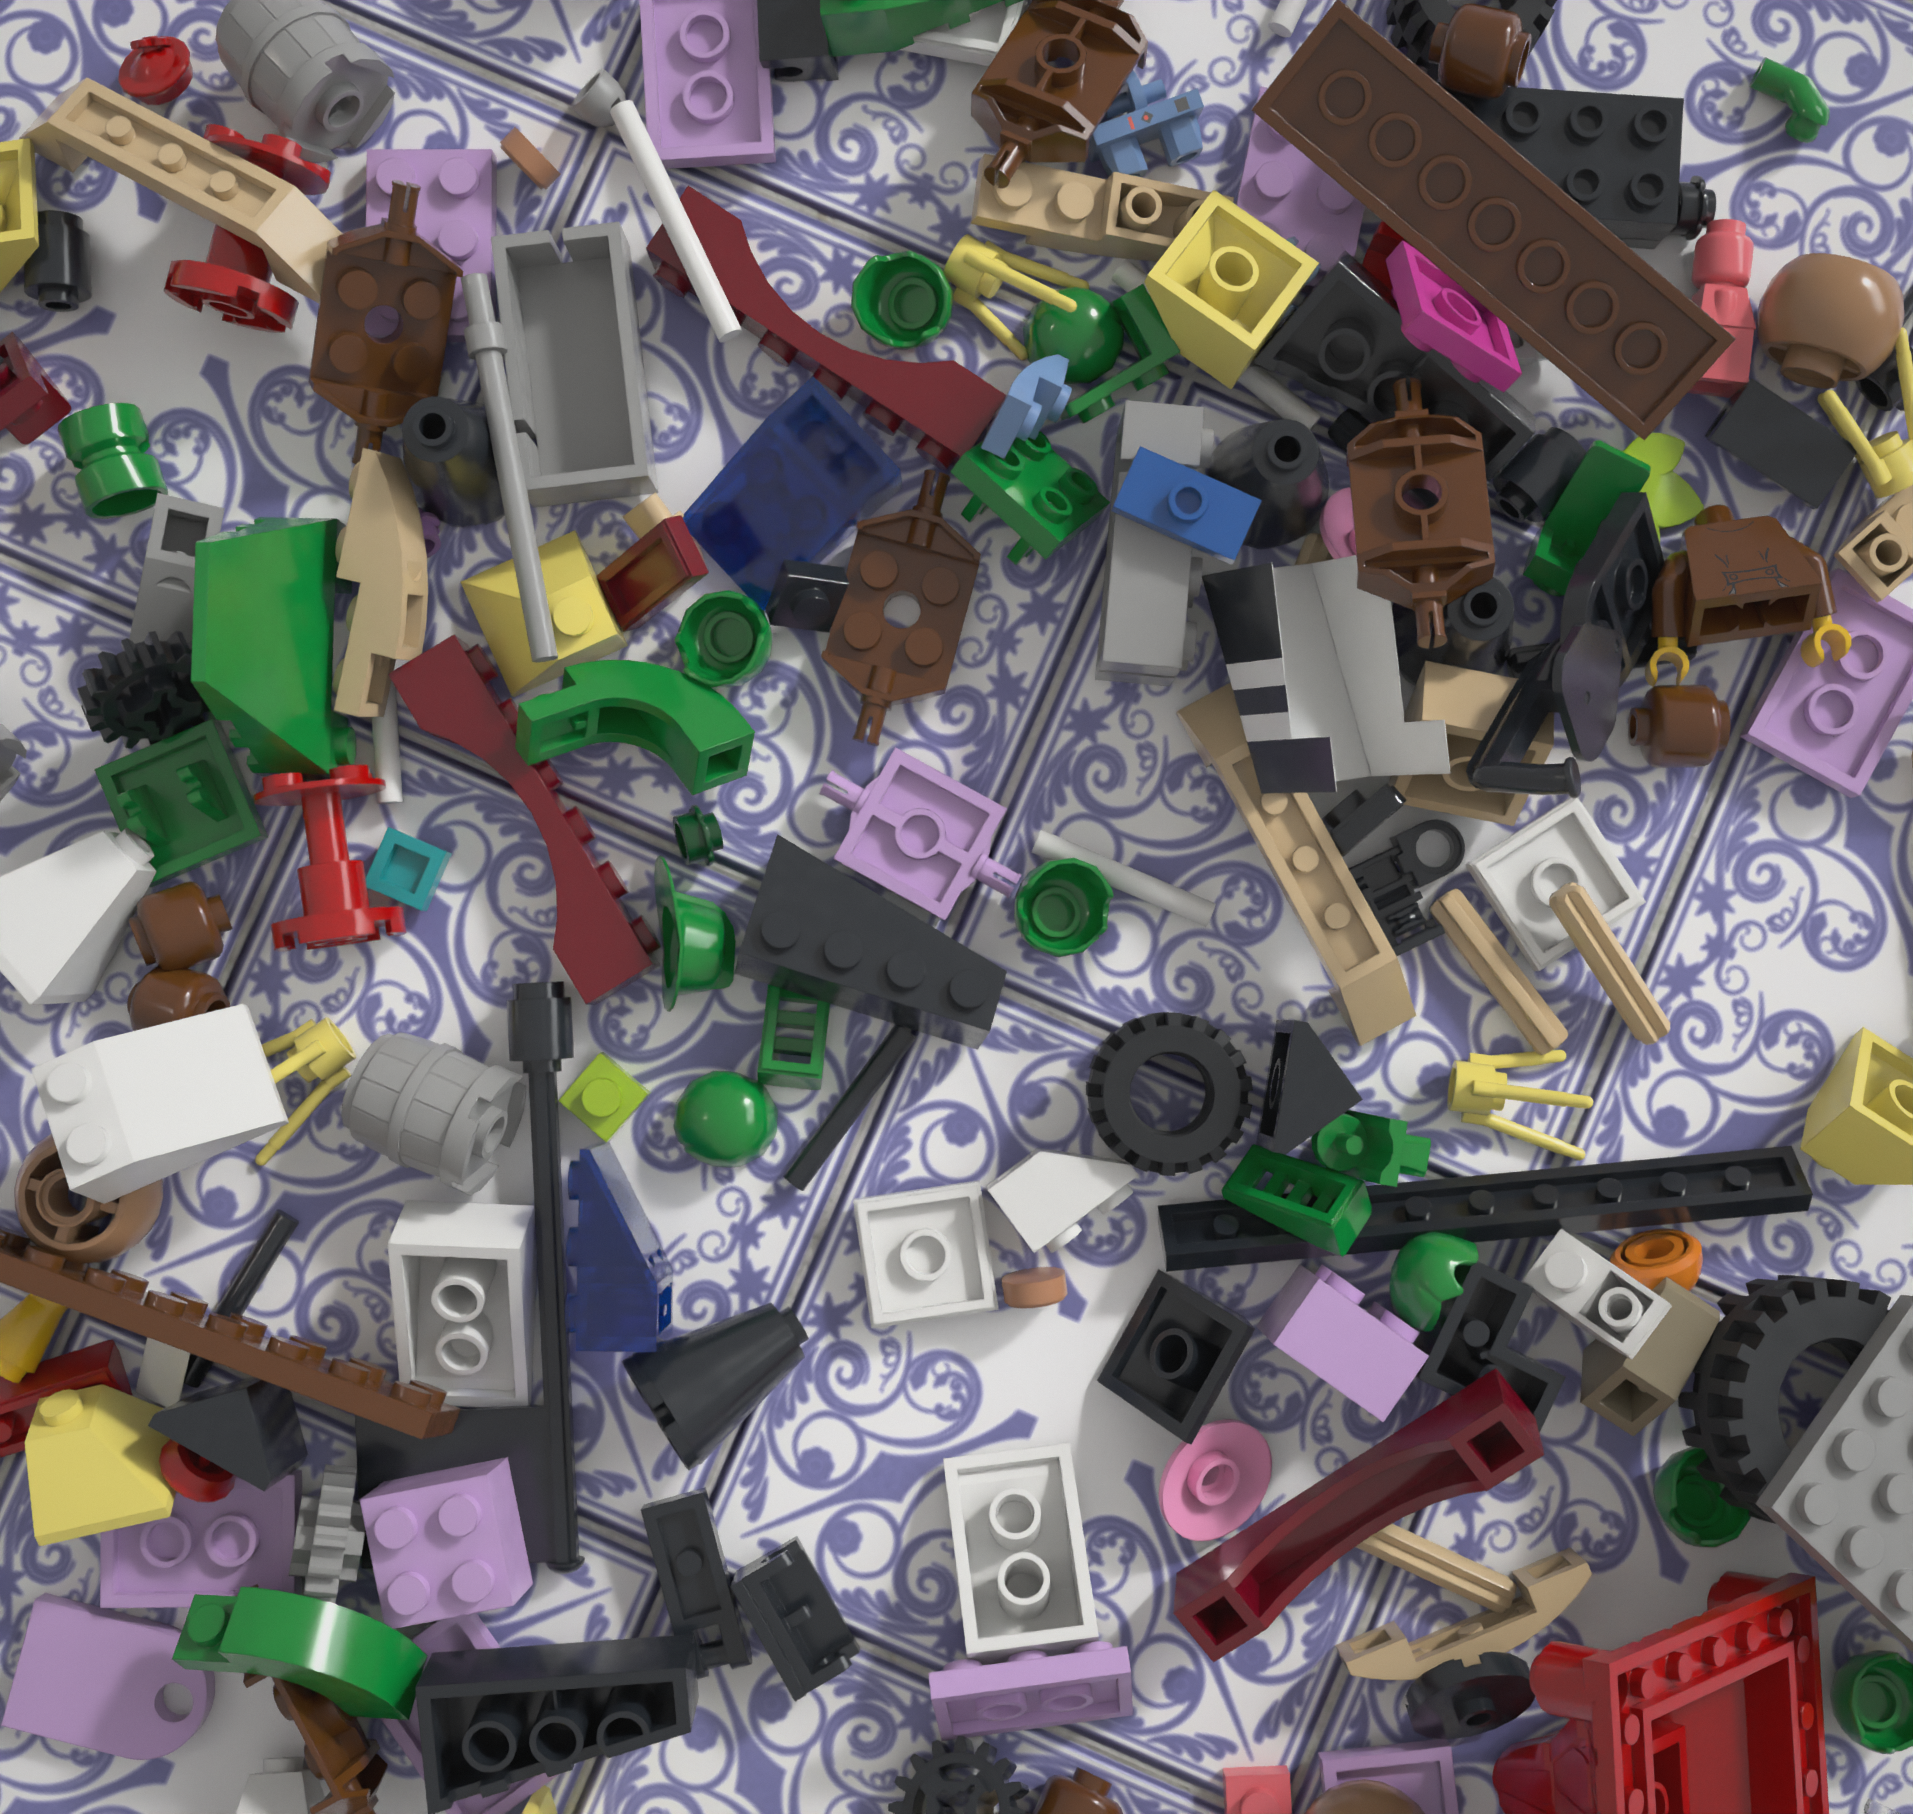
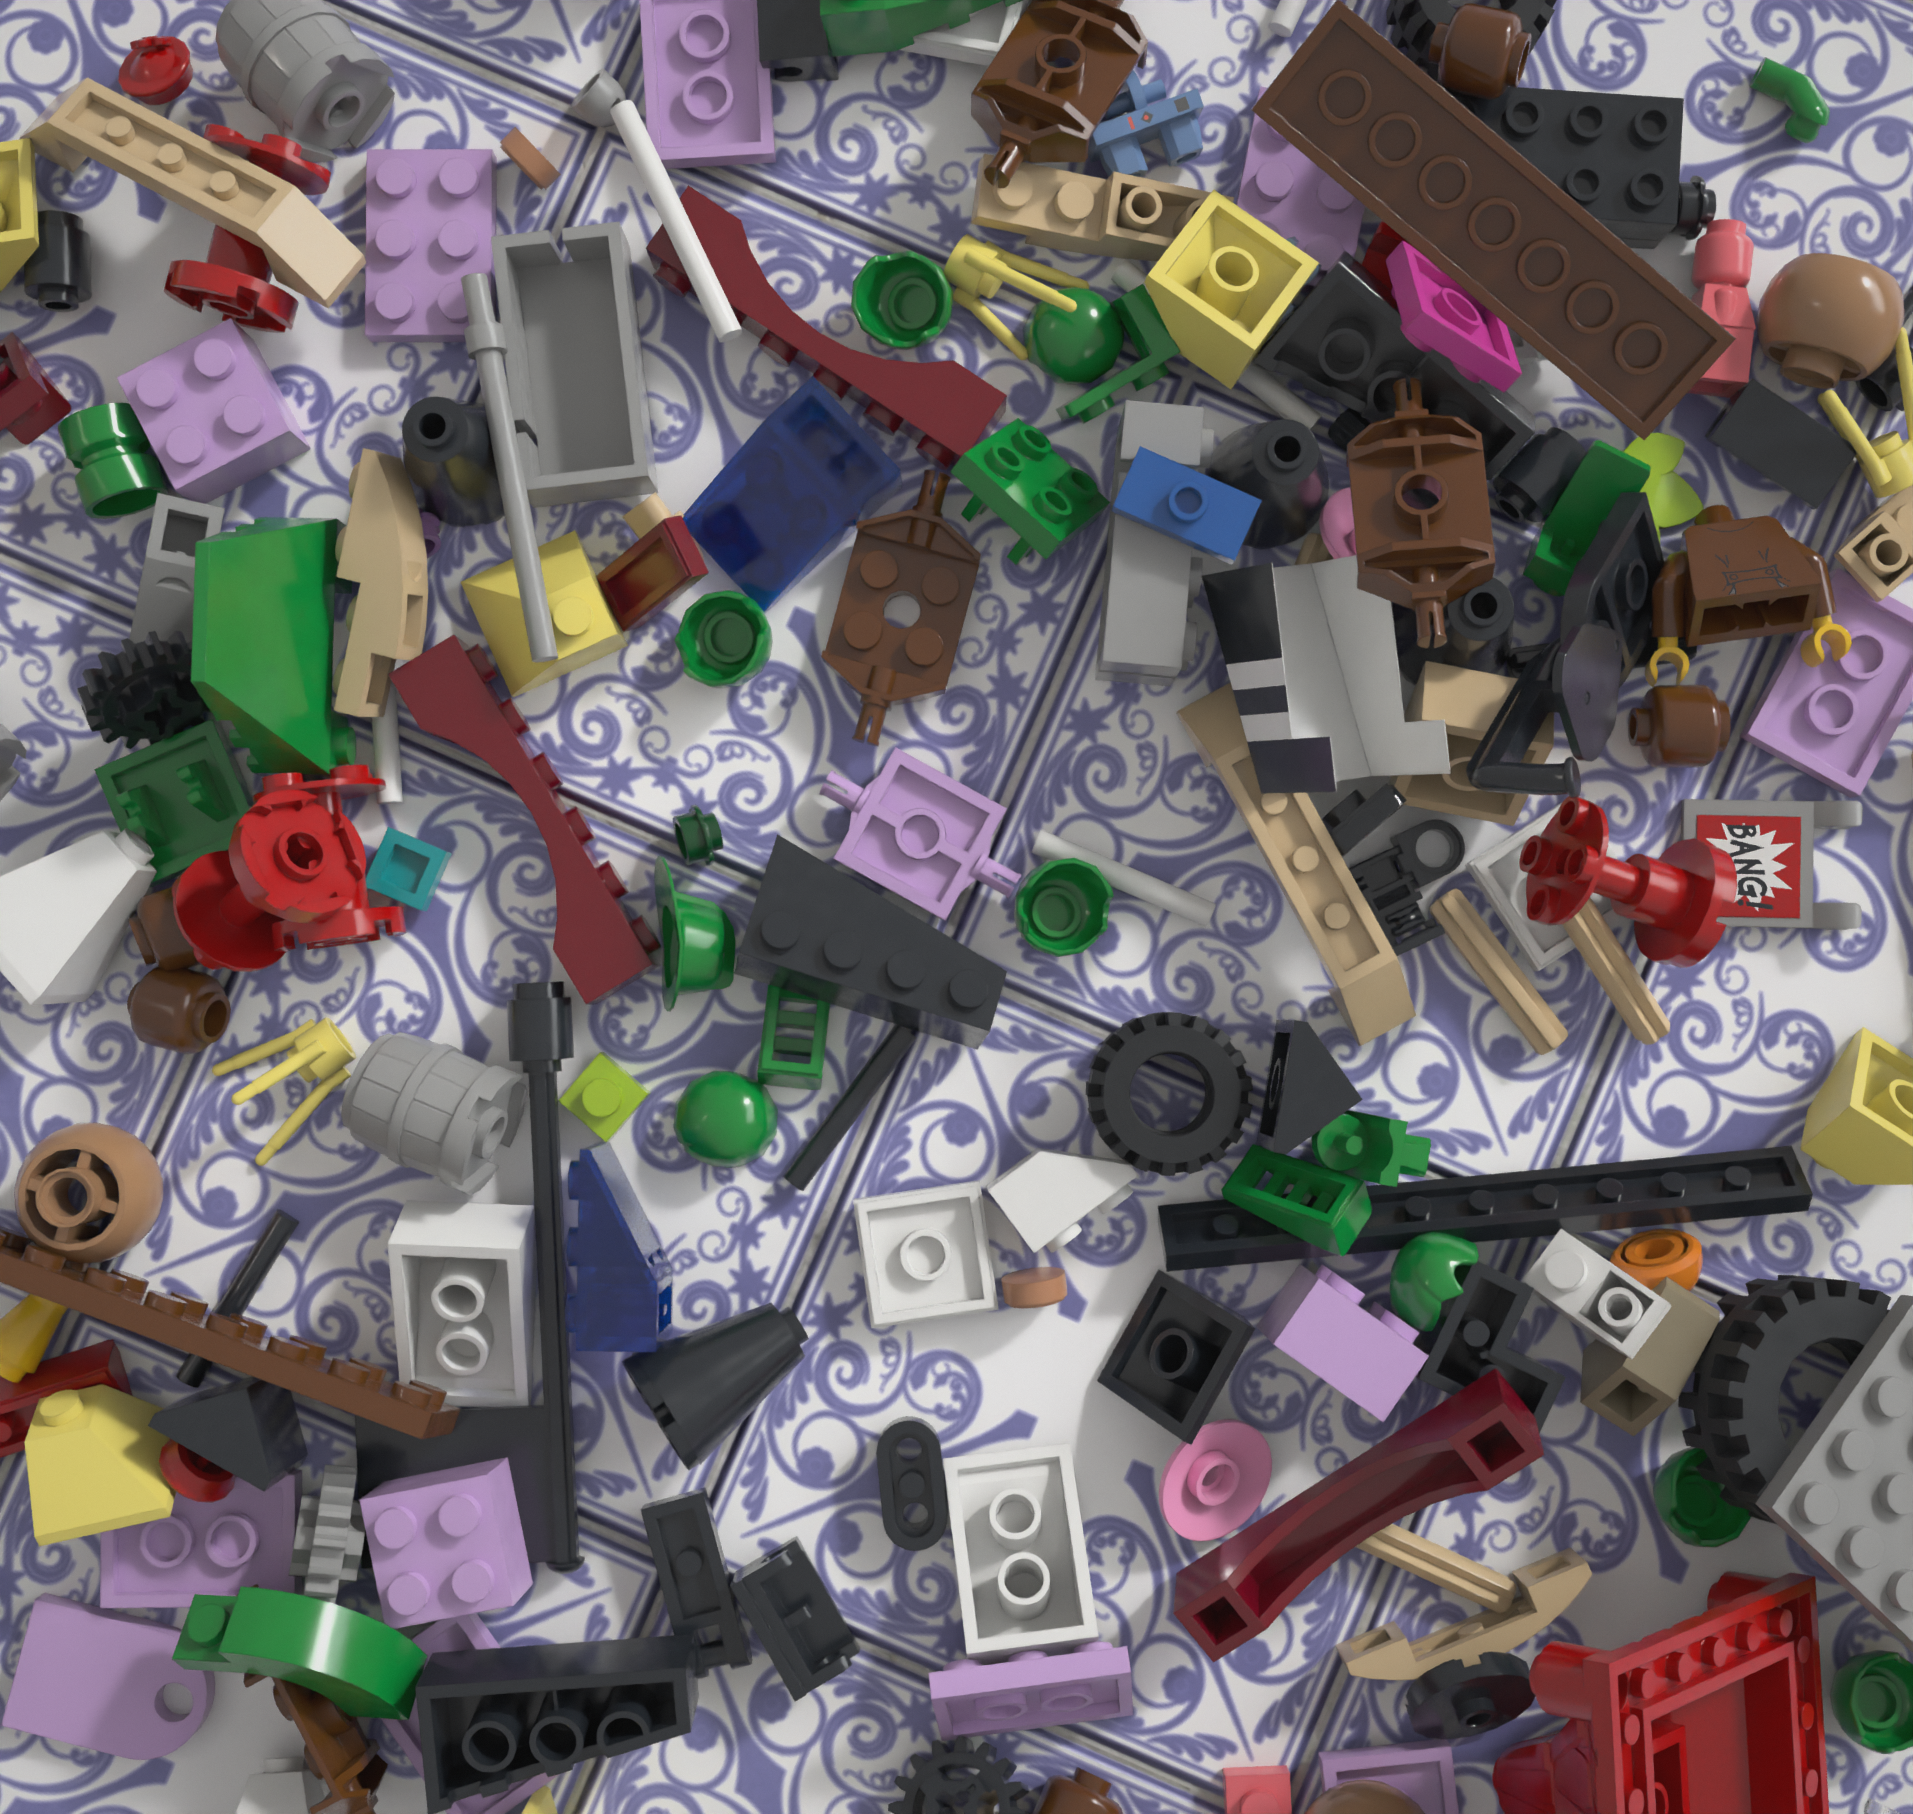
(157, 1100): white slope -> none
(162, 1373): white sticker -> none
(213, 413): none -> lavender brick
(281, 865): none -> red piece
(373, 267): reddish brown plate -> none
(644, 707): green arch -> none
(806, 595): black plate -> none
(911, 1481): none -> black plate
(1032, 398): medium blue slope -> none
(1478, 1089): light yellow plant -> none
(1667, 897): none -> red piece
(1773, 858): none -> flag

